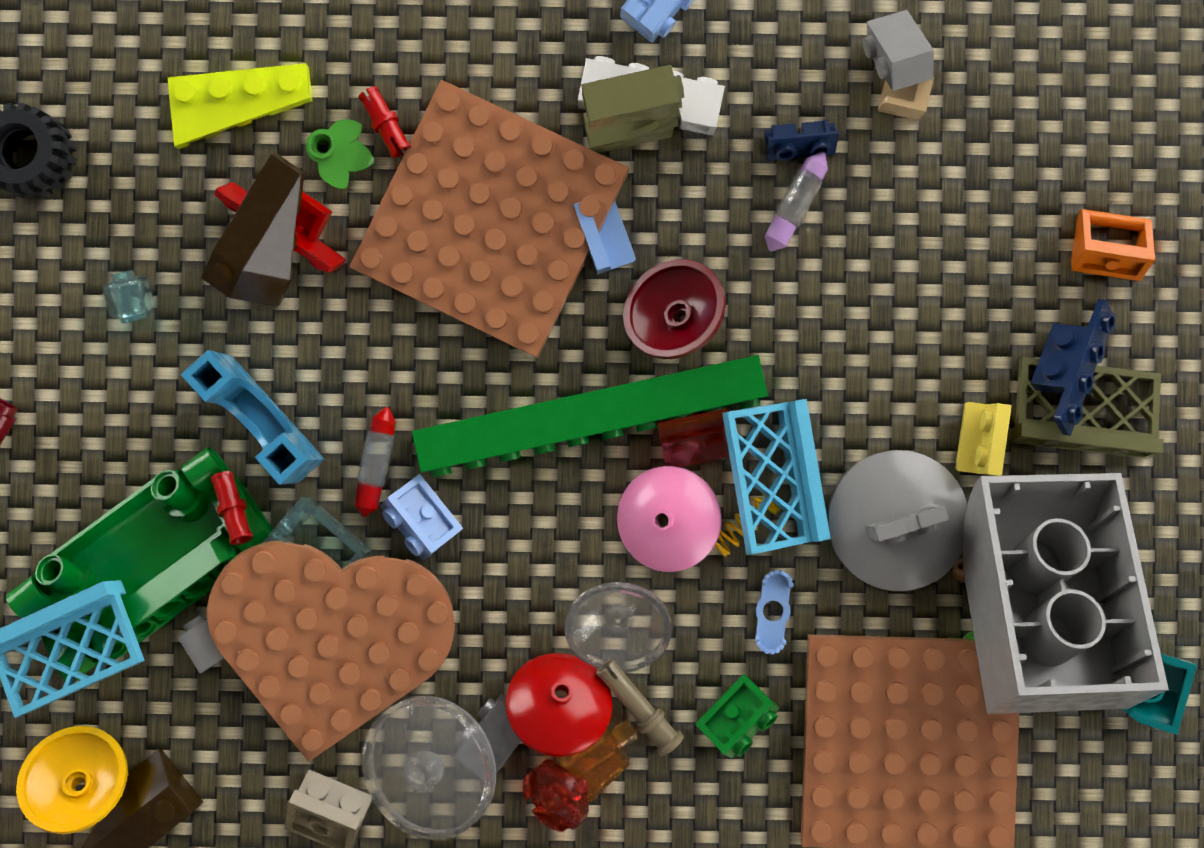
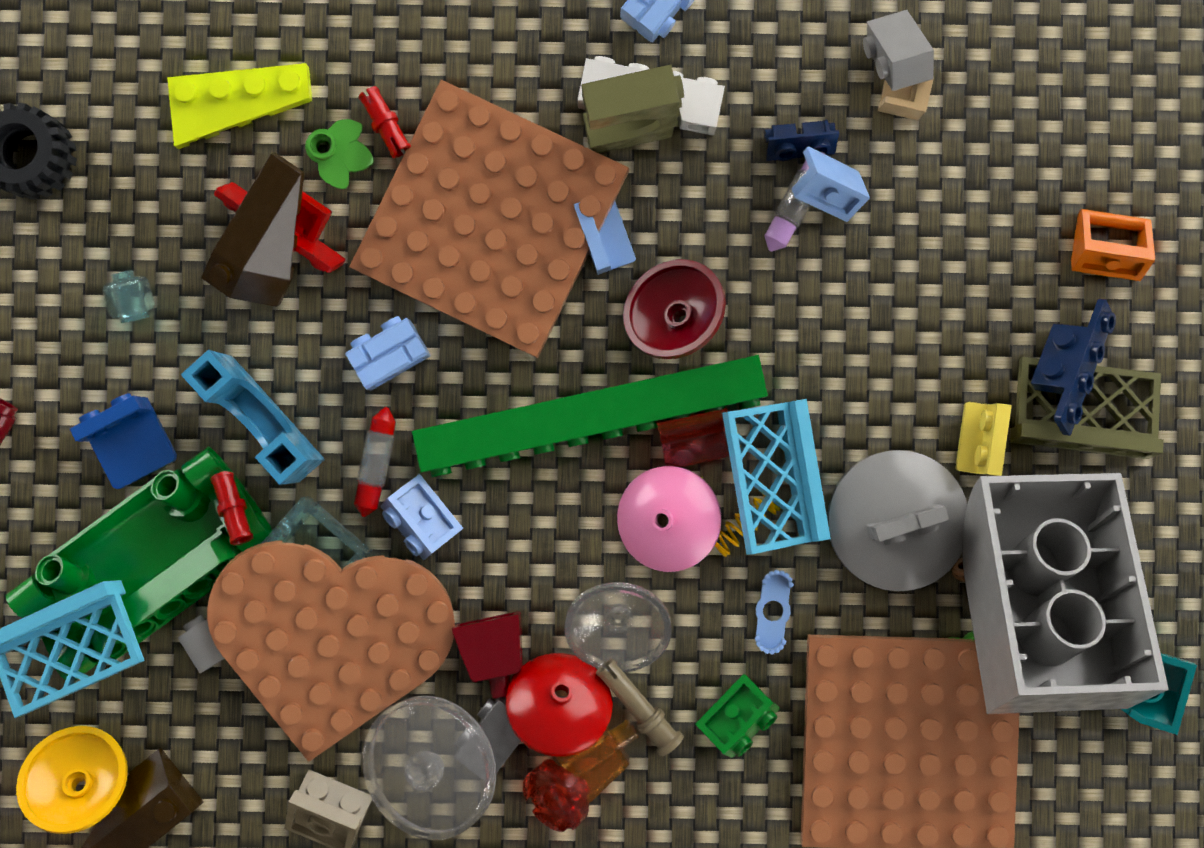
(126, 439): none -> blue bracket
(387, 353): none -> light blue brick
(491, 649): none -> dark red torso
(831, 186): none -> light blue panel

